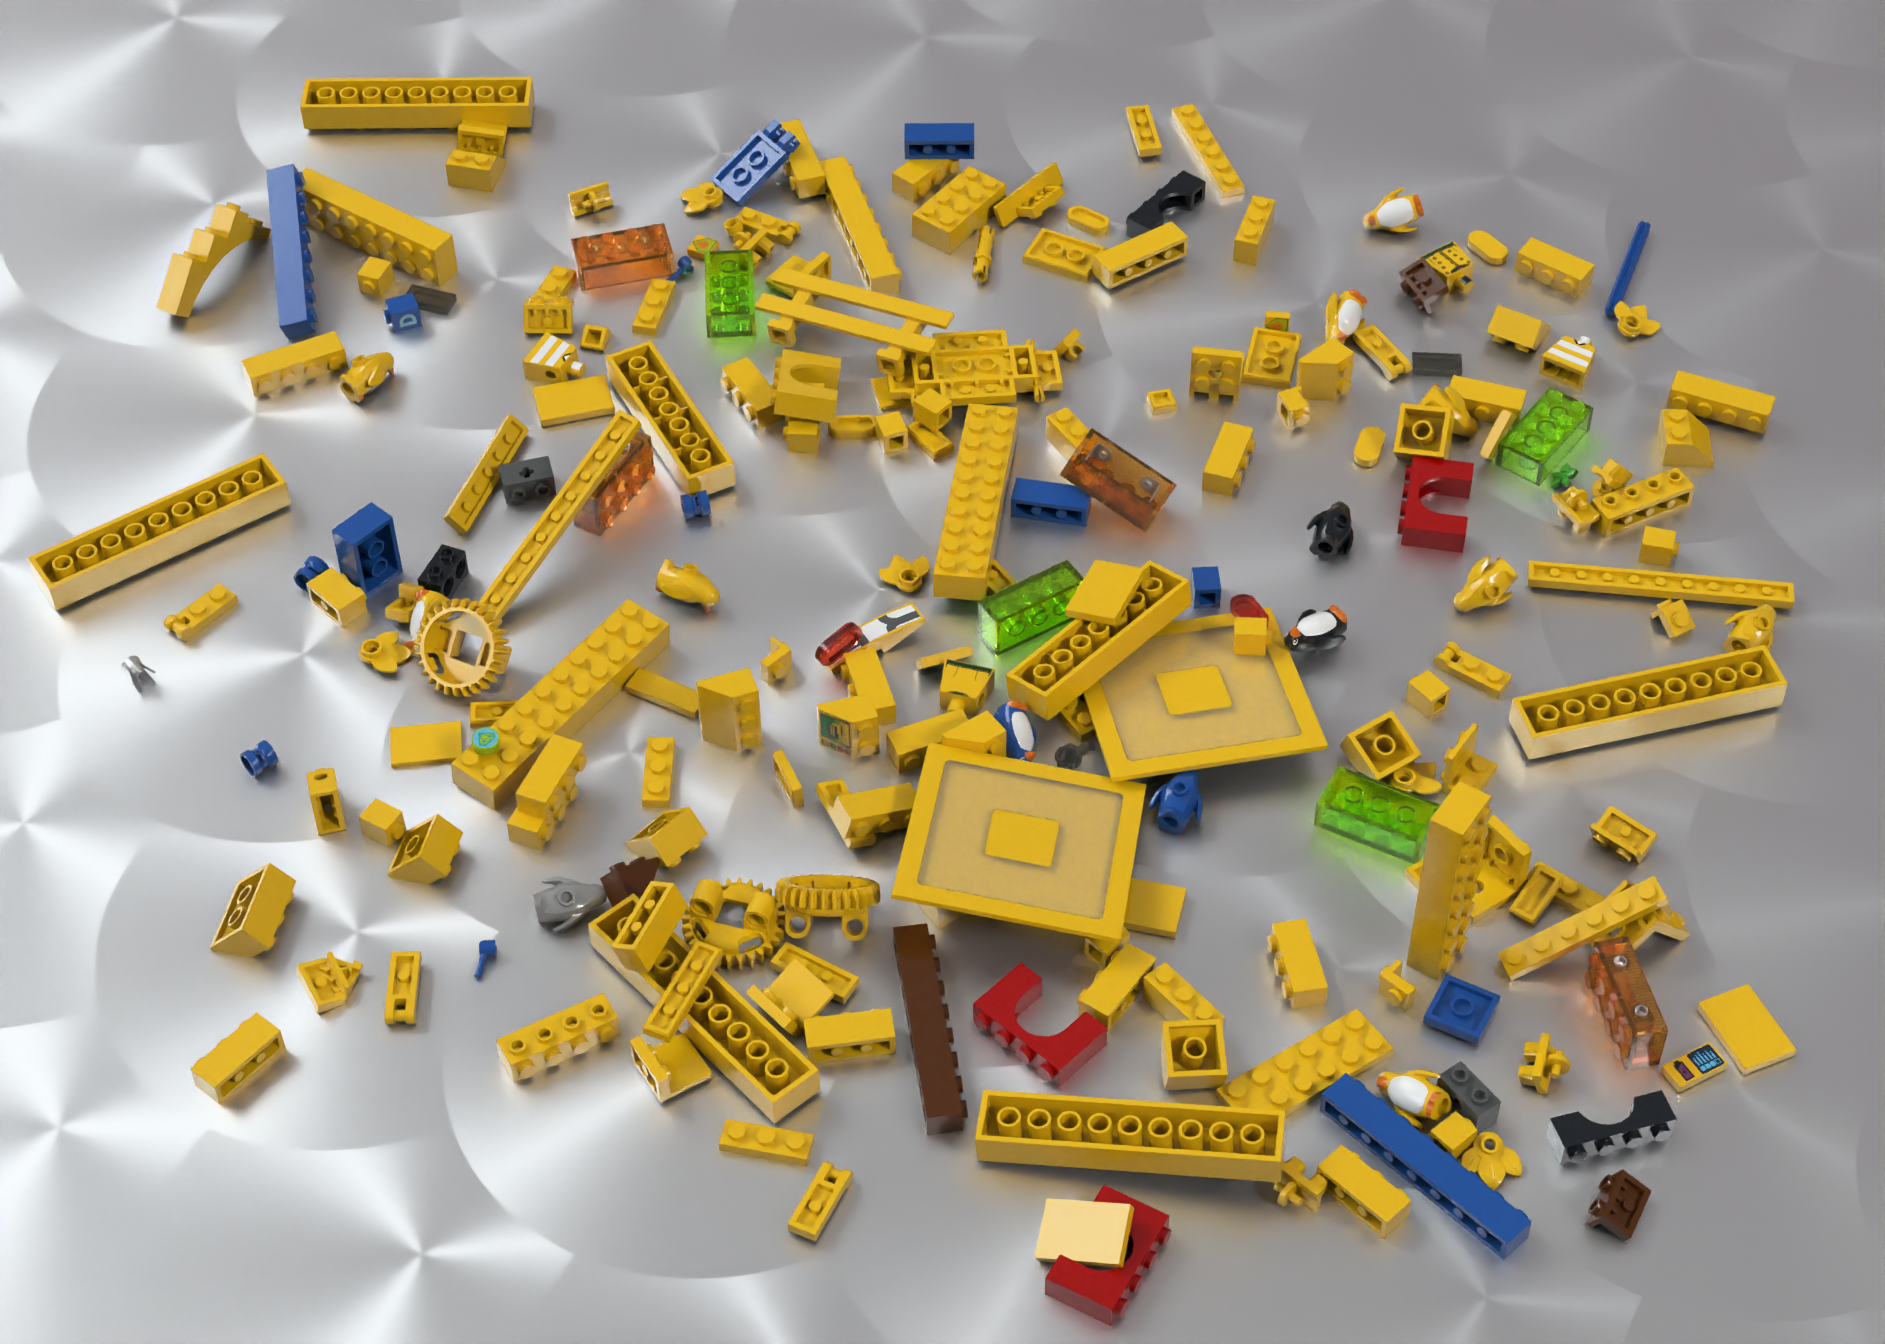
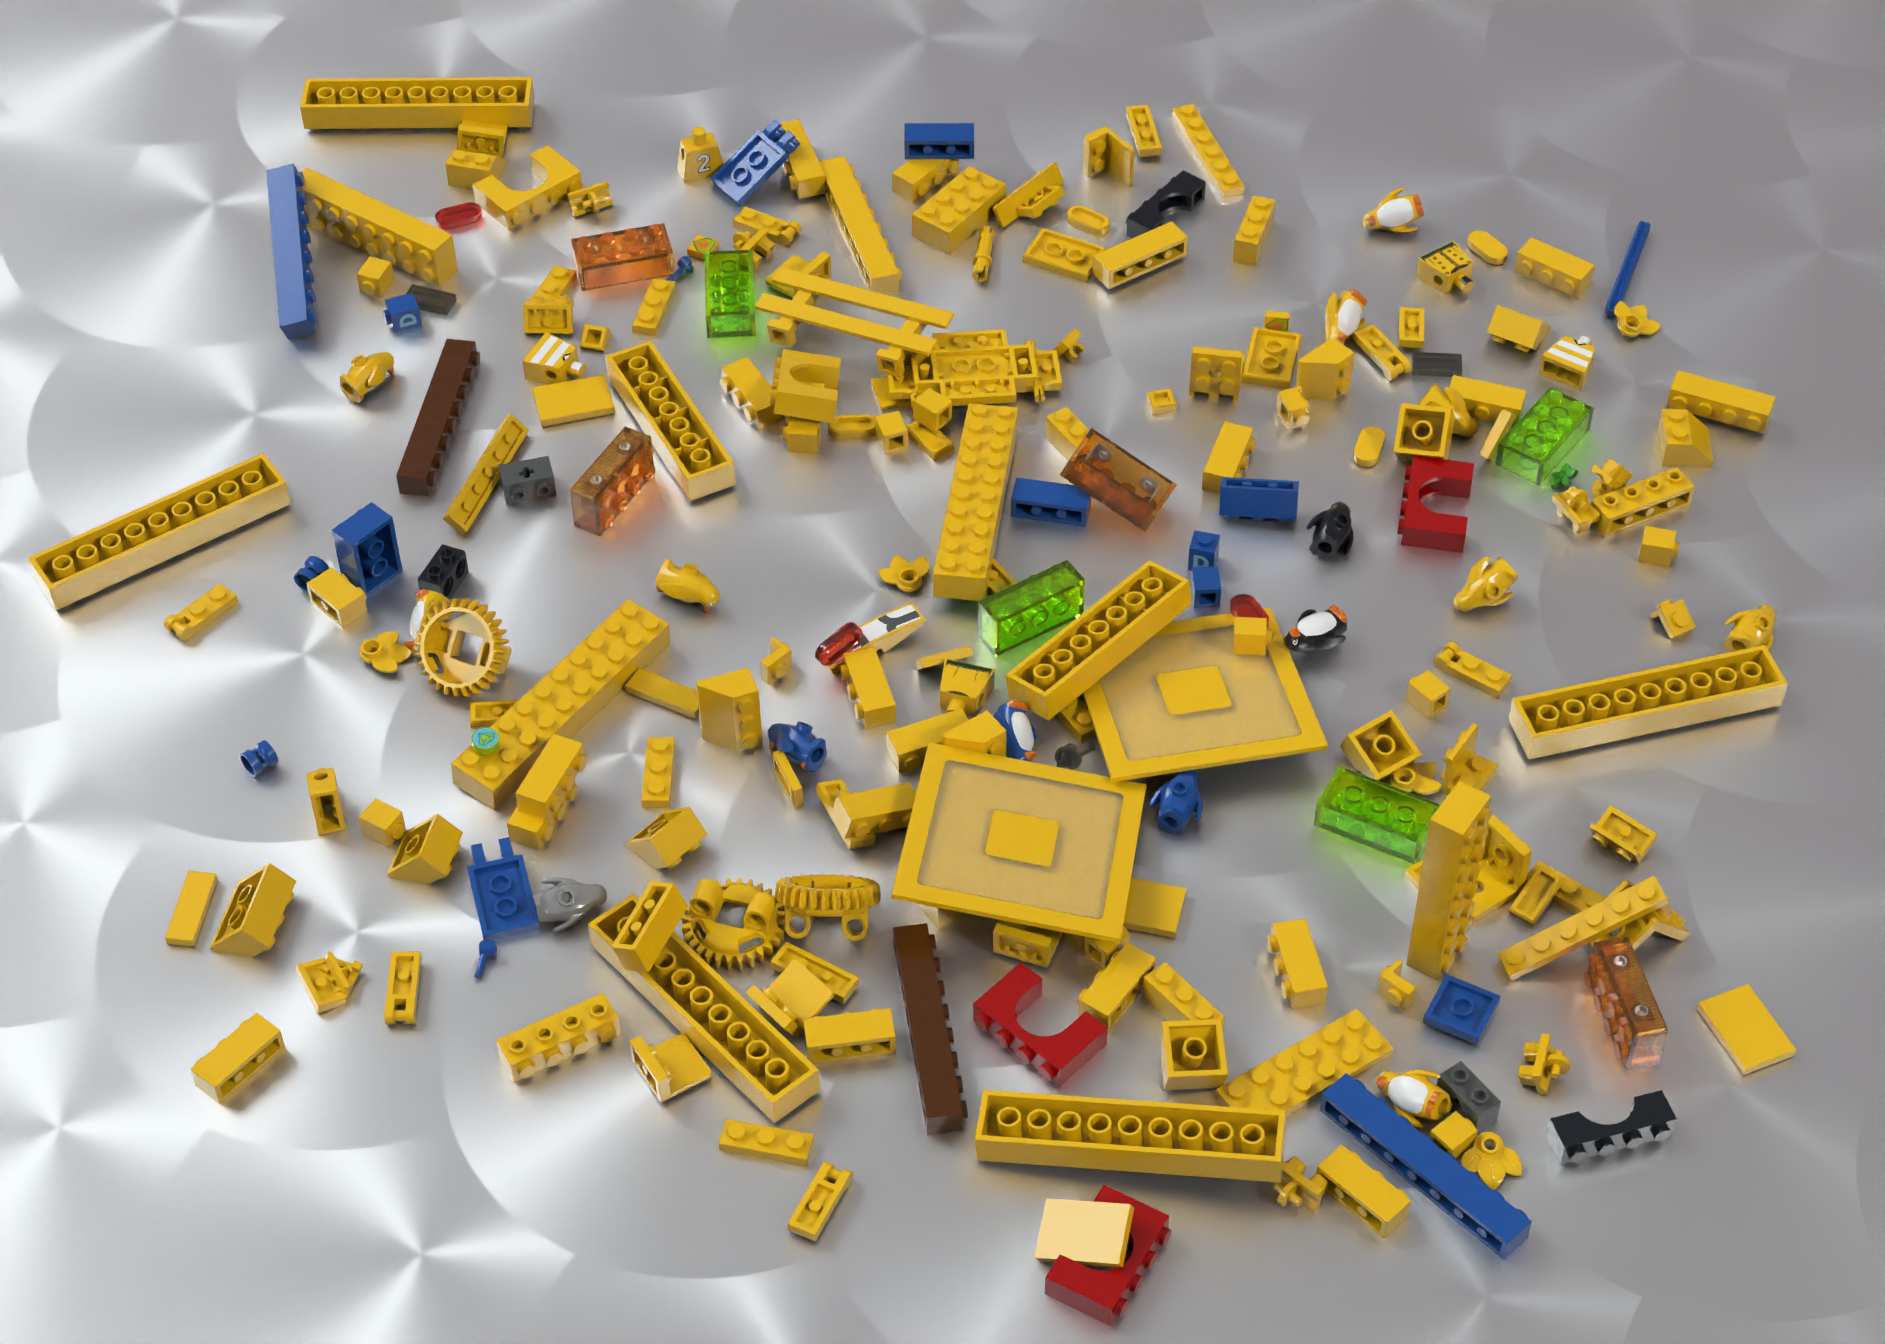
(133, 668): flat silver piece -> none
(191, 908): none -> yellow tile
(207, 248): yellow arch -> none
(294, 363): yellow brick -> none
(403, 607): yellow bracket -> none
(425, 743): yellow piece -> none
(438, 418): none -> reddish brown brick
(458, 215): none -> clear red tile
(502, 893): none -> blue tile
(514, 206): none -> yellow arch
(560, 513): yellow plate -> none
(629, 879): reddish brown slope -> none
(682, 991): yellow tile -> none
(689, 504): blue wheel -> none
(698, 156): none -> yellow torso
(701, 197): yellow plate -> none
(733, 225): yellow hinge -> none
(798, 744): none -> blue animal
(849, 726): yellow slope -> none
(1025, 942): none -> yellow bracket
(1105, 592): yellow tile -> none
(1107, 150): none -> yellow bracket
(1203, 550): none -> blue brick
(1259, 498): none -> blue brick
(1411, 327): none -> yellow plate
(1423, 284): reddish brown bracket -> none
(1619, 1204): reddish brown bracket -> none
(1660, 584): yellow plate -> none
(1694, 1067): tile -> none

